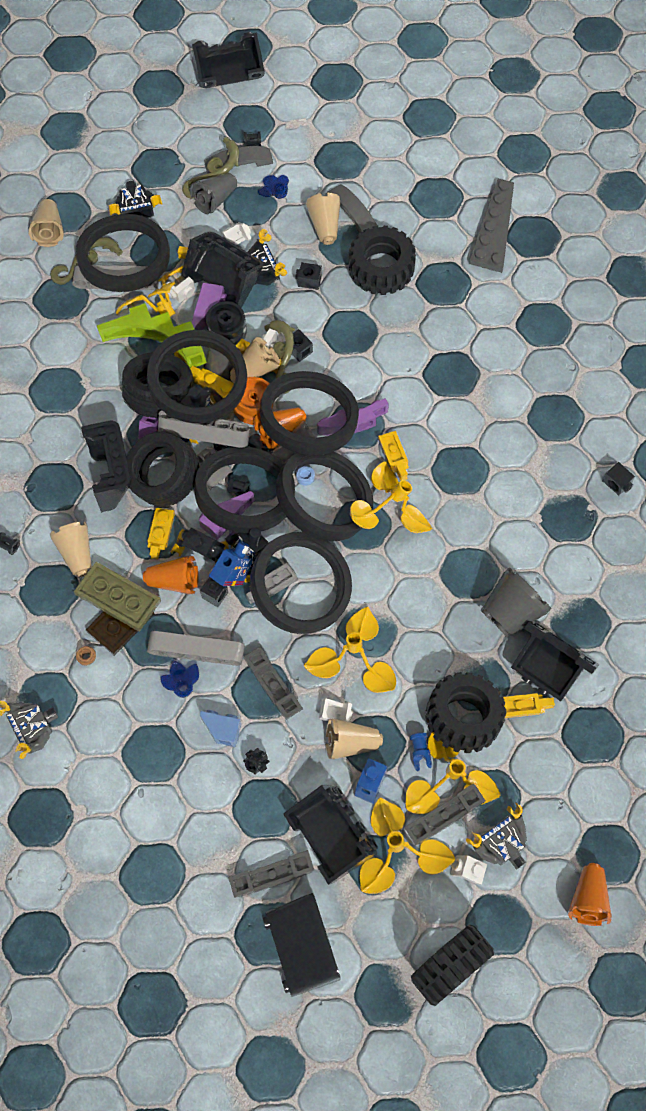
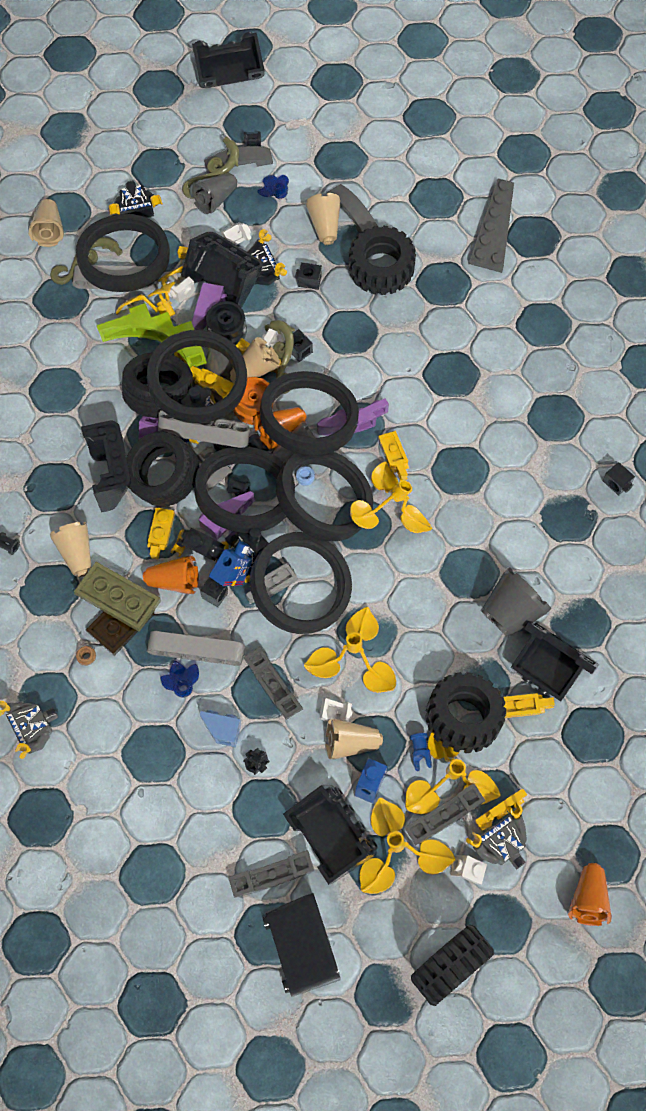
(499, 811): none -> yellow hinge

